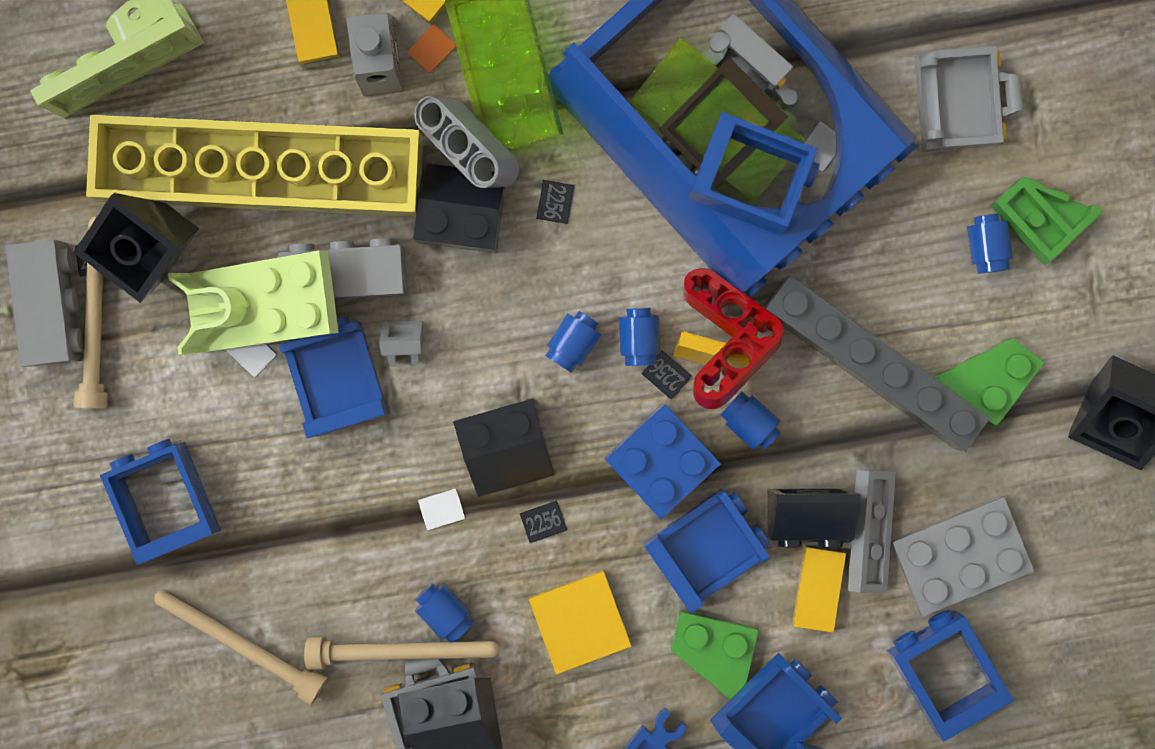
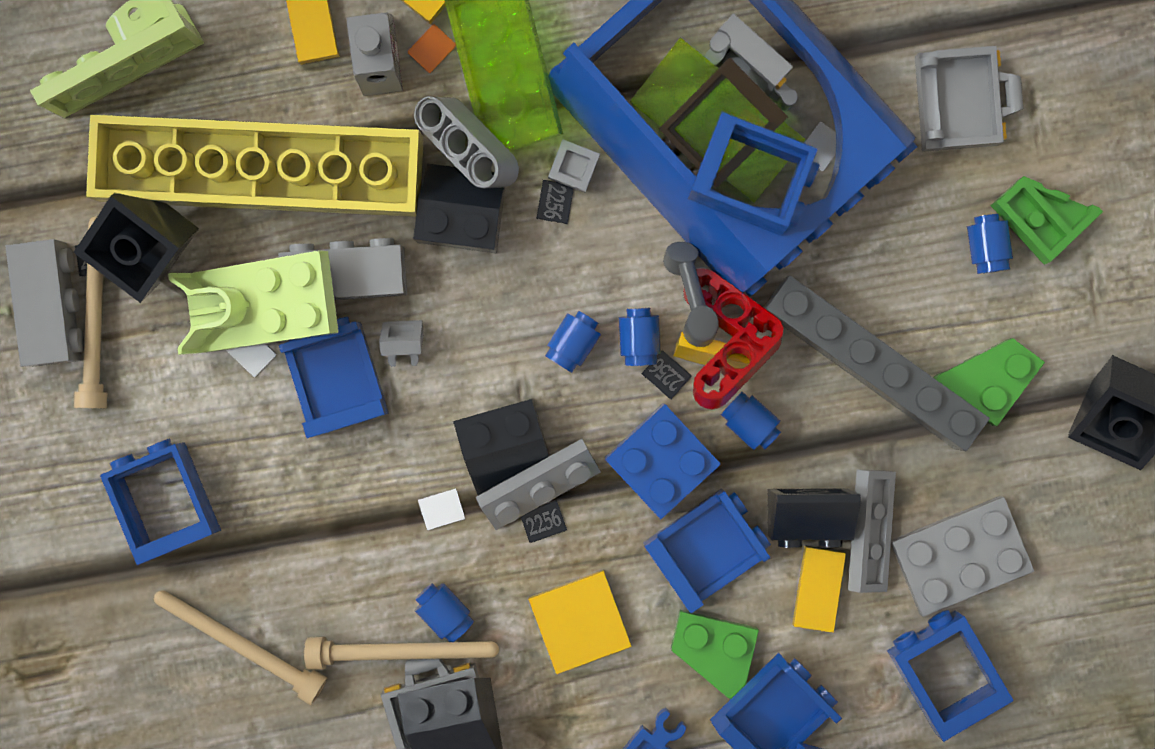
(538, 484): none -> light grey plate
(574, 166): none -> light grey plate
(702, 320): none -> dark grey bar

